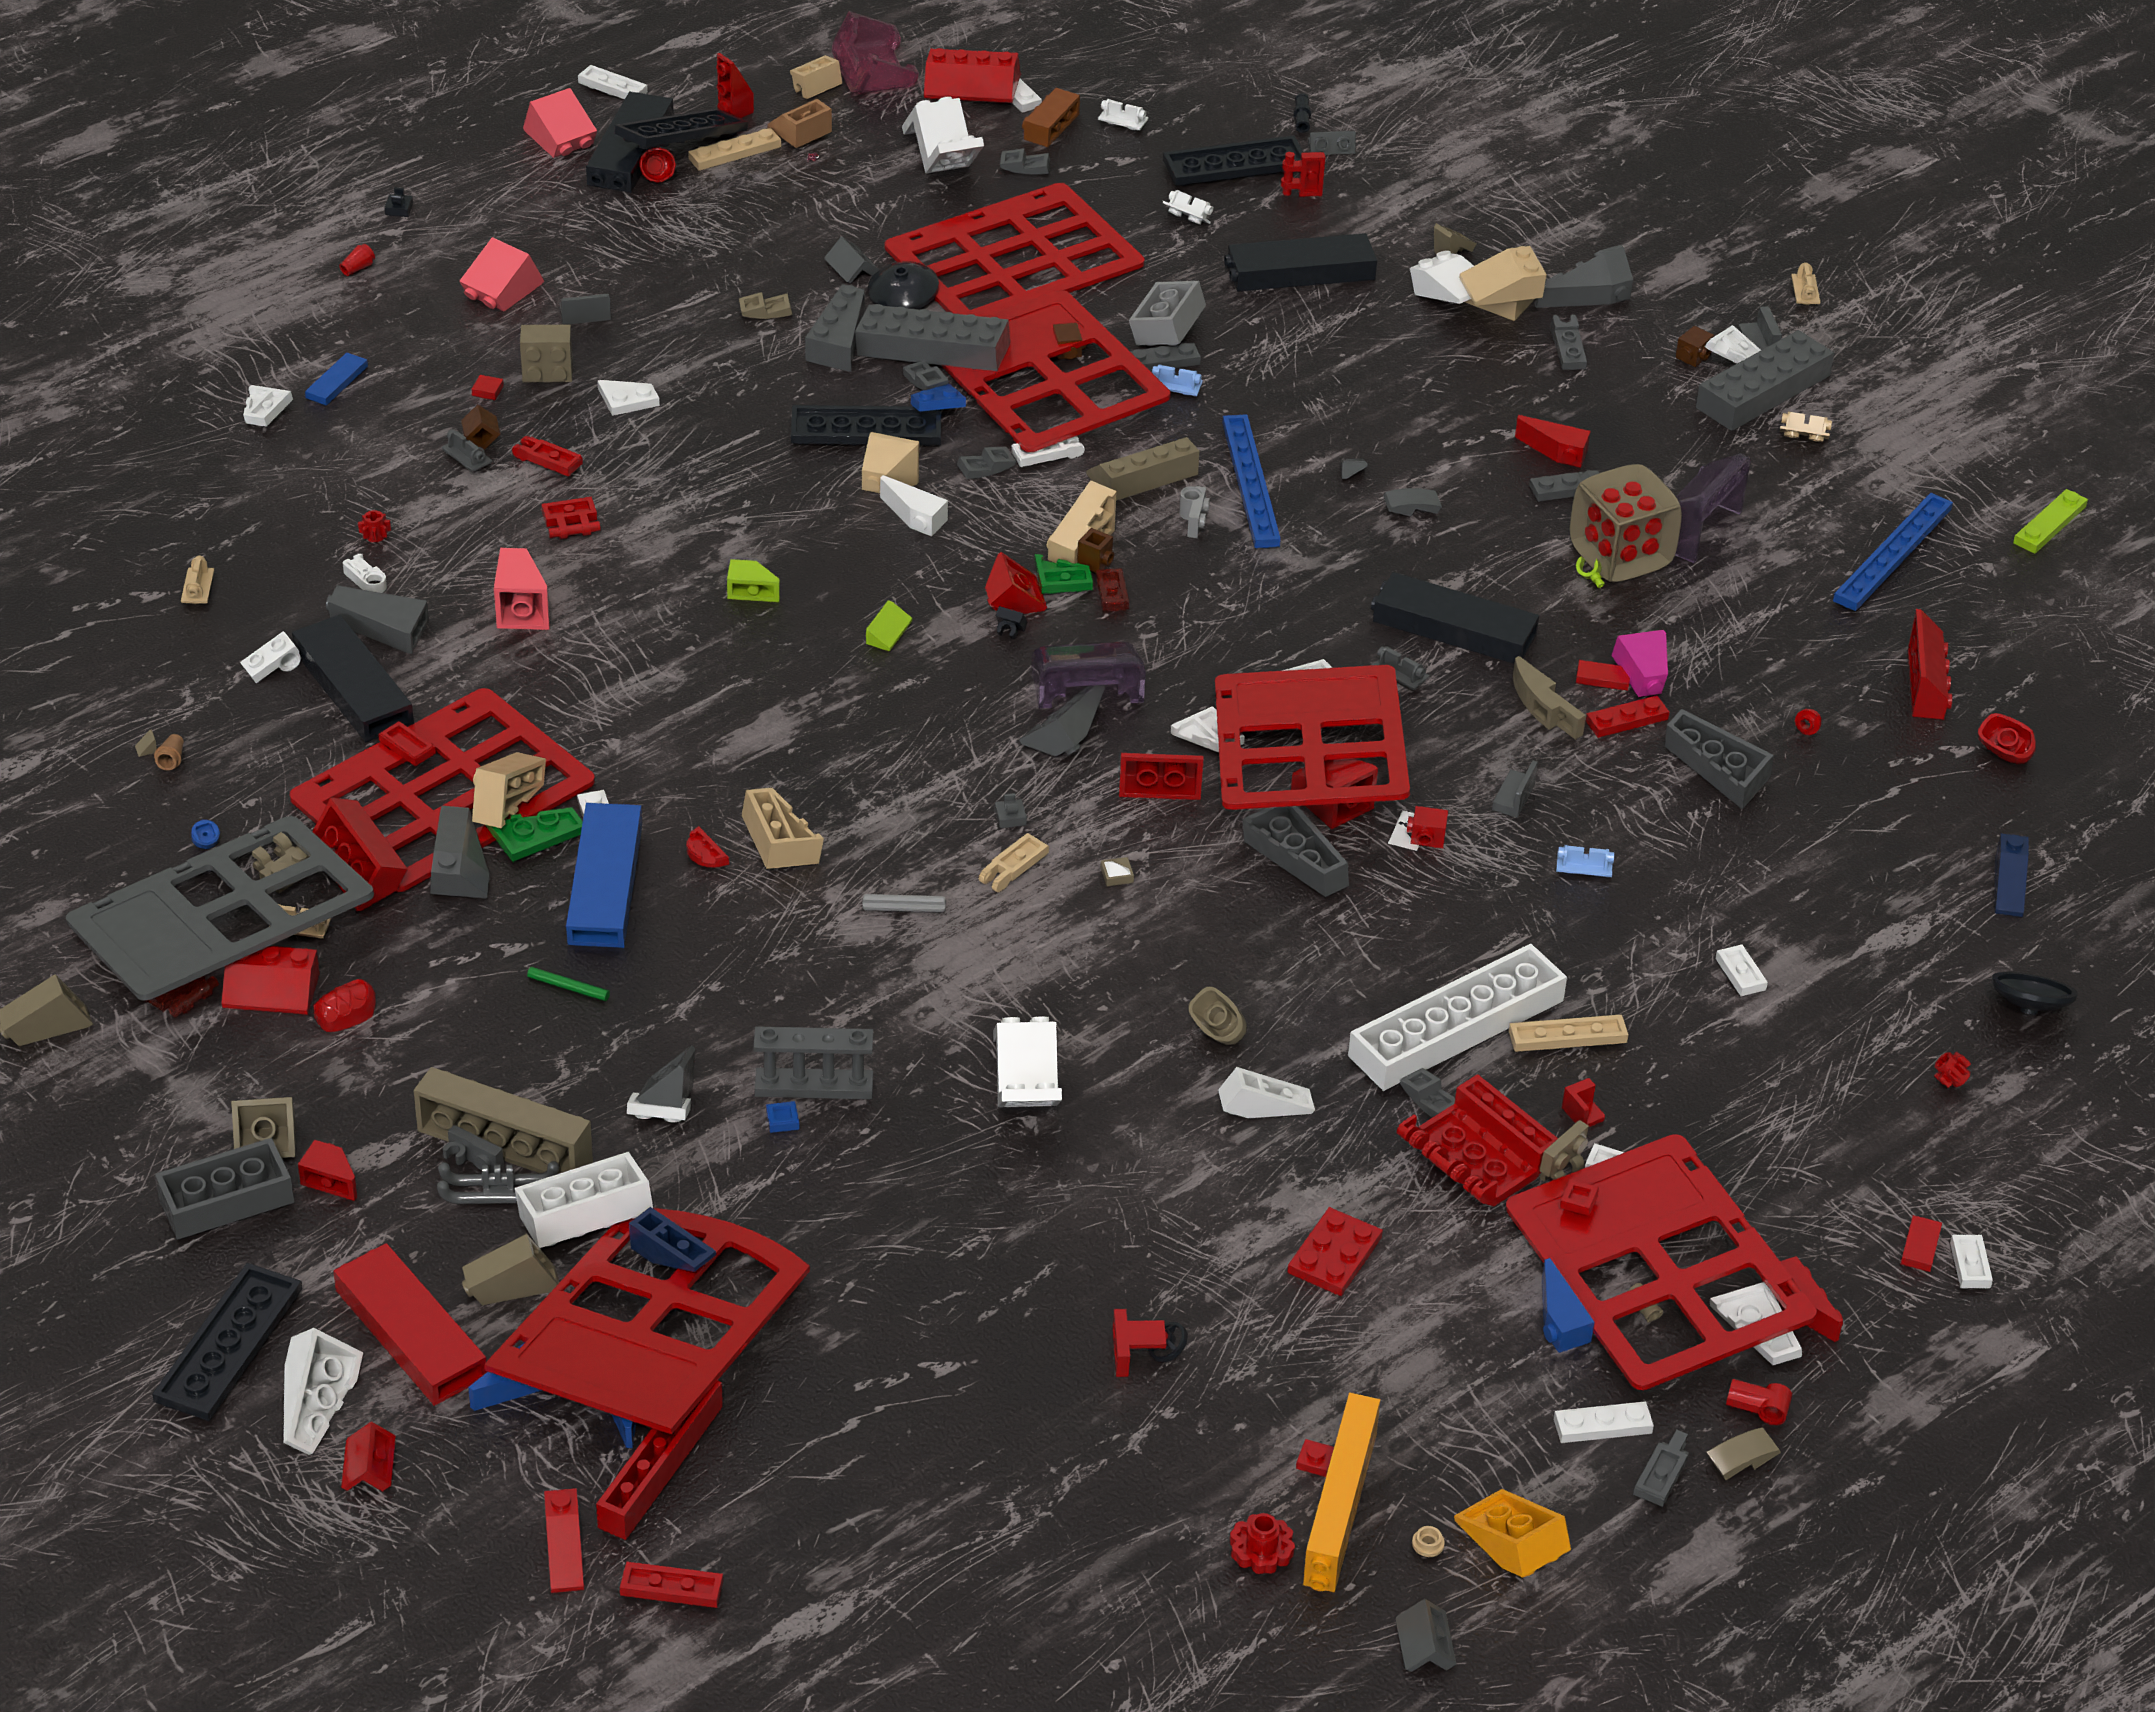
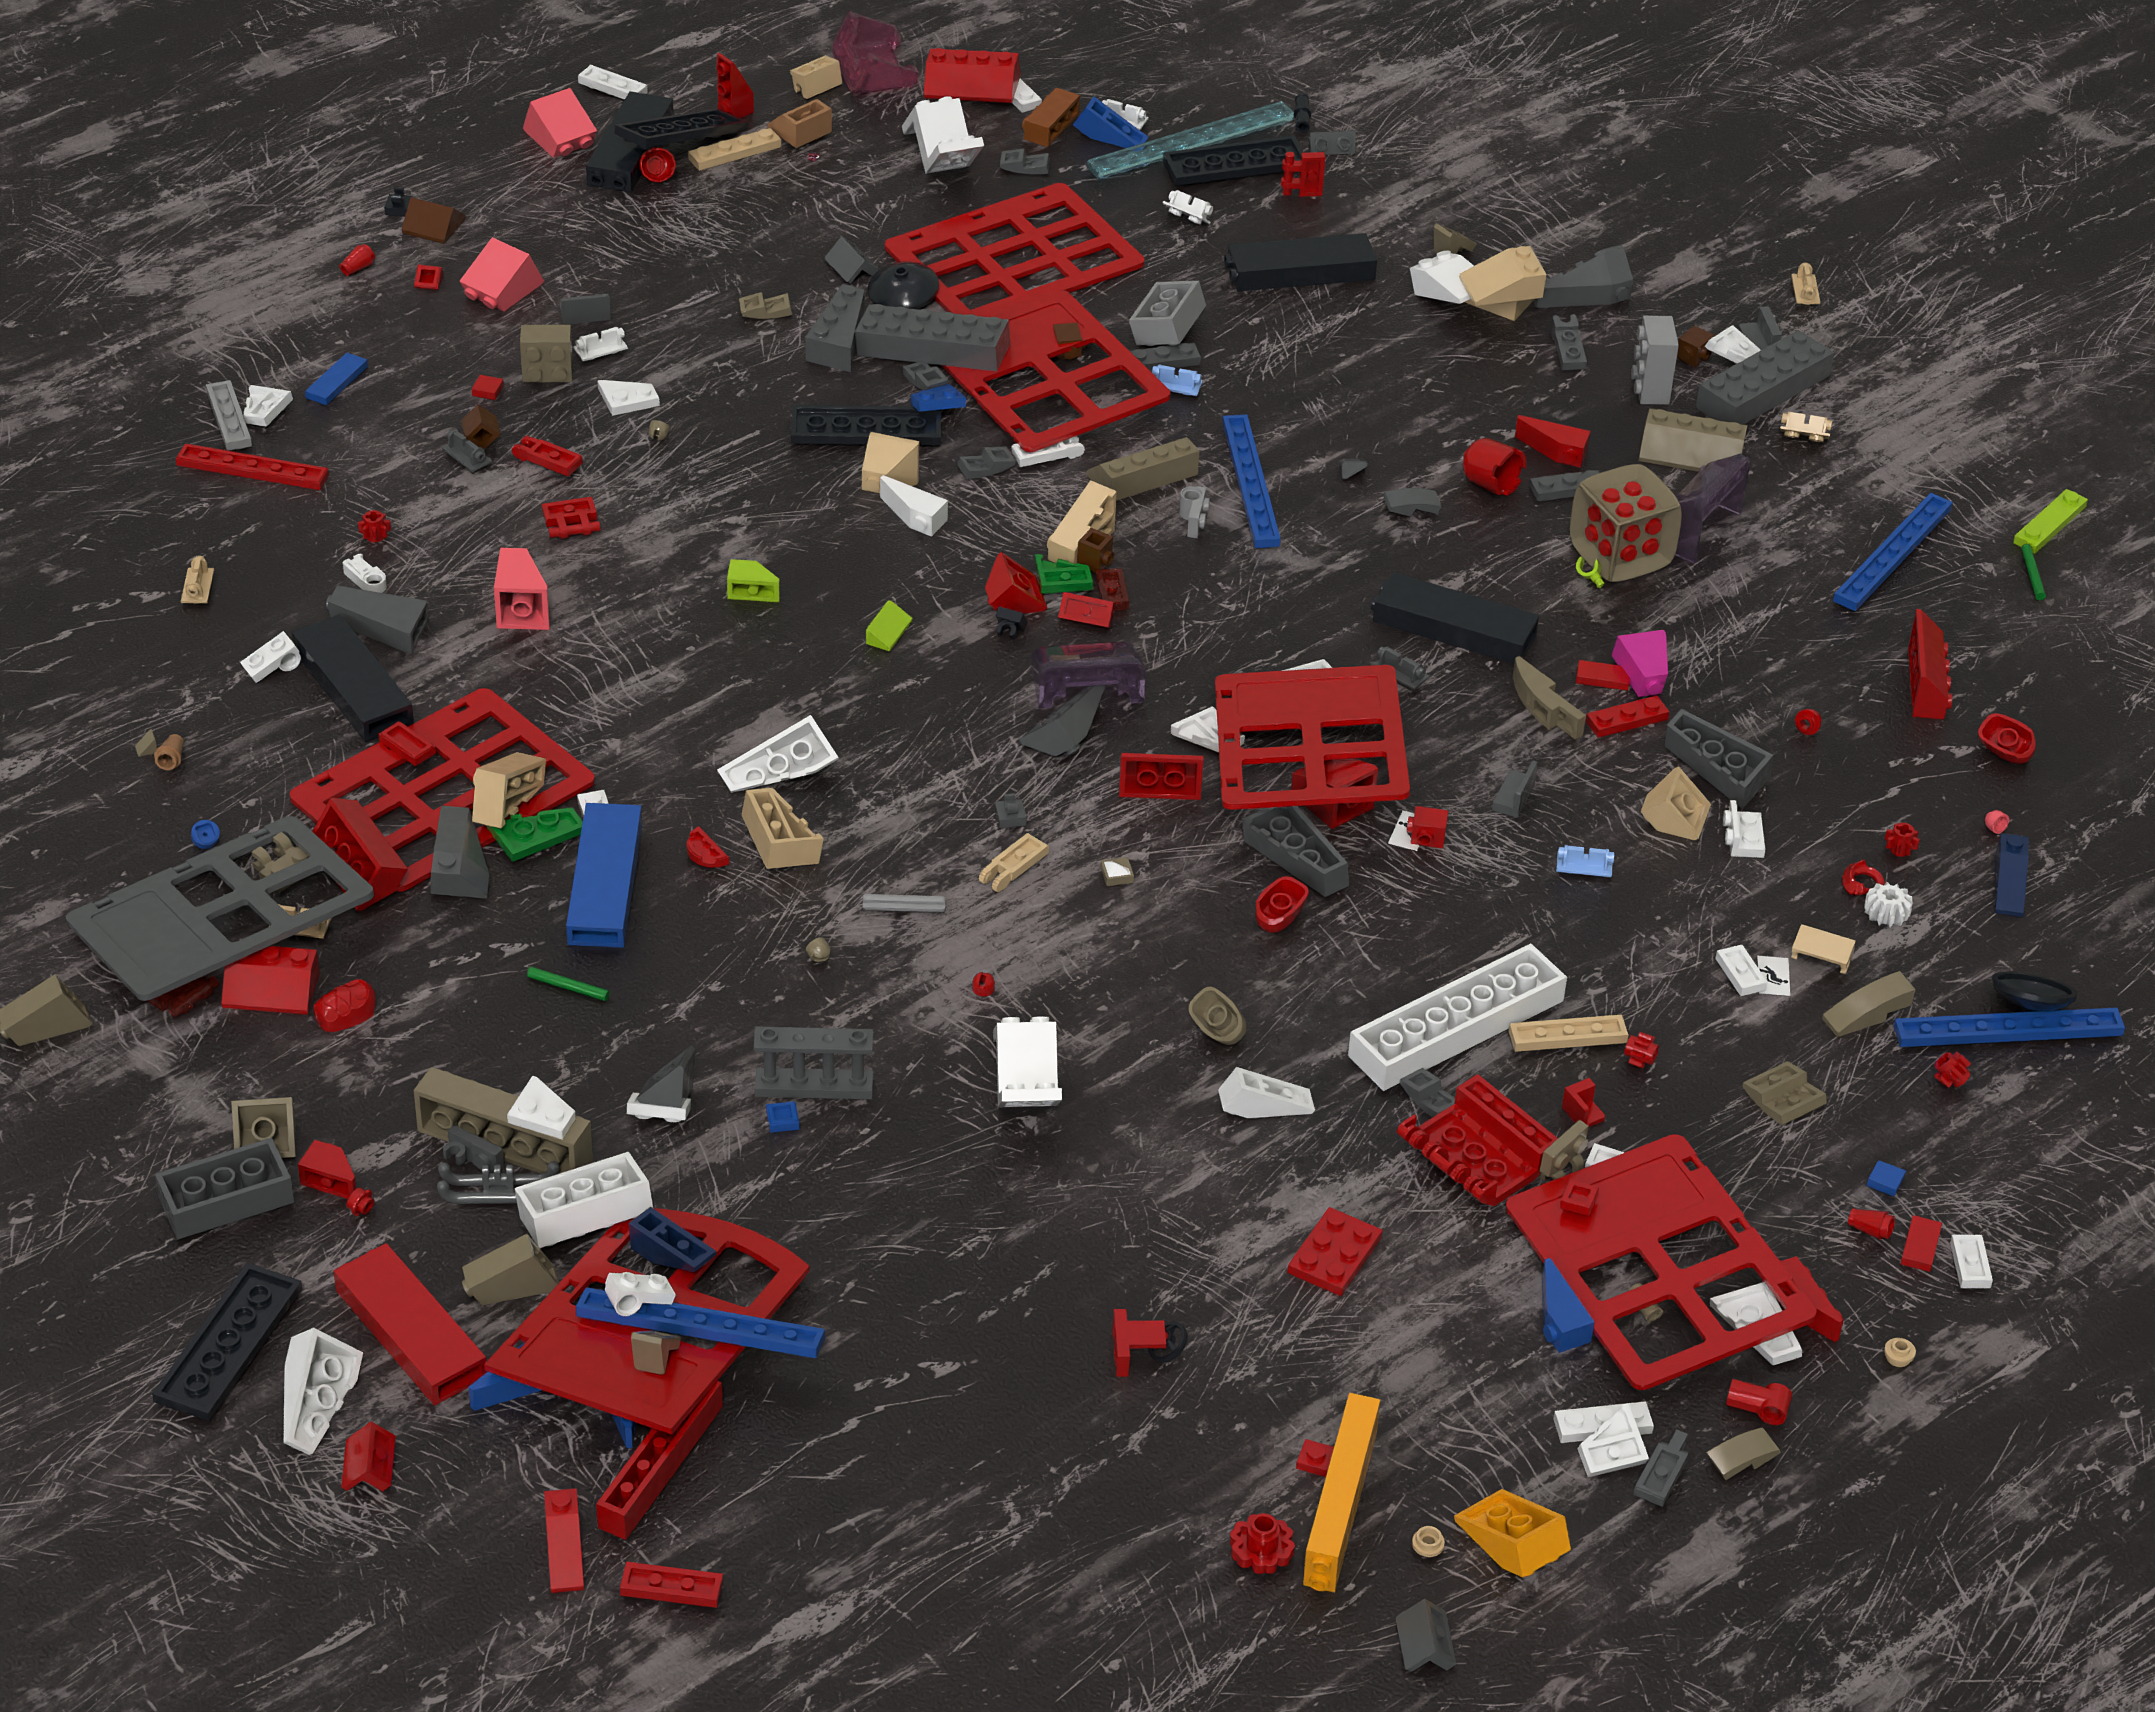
(228, 415): none -> light grey plate
(252, 466): none -> red tile
(360, 1201): none -> red plate
(428, 277): none -> red slope
(431, 220): none -> reddish brown slope
(541, 1110): none -> white wing
(591, 347): none -> white hinge
(630, 1290): none -> white plate
(652, 1350): none -> dark tan slope
(658, 429): none -> dark tan hinge
(708, 1324): none -> blue plate
(787, 755): none -> white wedge
(818, 950): none -> dark tan hinge
(989, 986): none -> red hinge
(1086, 610): none -> red plate
(1107, 126): none -> blue slope
(1192, 138): none -> clear light blue plate
(1280, 904): none -> red piece
(1494, 465): none -> red cylinder
(1613, 1445): none -> white wing
(1641, 1050): none -> red gear
(1655, 359): none -> light grey brick
(1676, 806): none -> tan slope
(1689, 440): none -> dark tan slope
(1744, 832): none -> white bracket
(1776, 973): none -> white sticker
(1784, 1093): none -> dark tan slope
(1824, 946): none -> tan hinge
(1858, 868): none -> red piece
(1870, 1004): none -> dark tan slope
(1872, 1222): none -> red cone
(1886, 1178): none -> blue tile
(1888, 904): none -> white gear
(1899, 1352): none -> tan plate
(1902, 839): none -> red gear
(1996, 821): none -> coral hinge
(2008, 1027): none -> blue plate
(2033, 572): none -> green bar

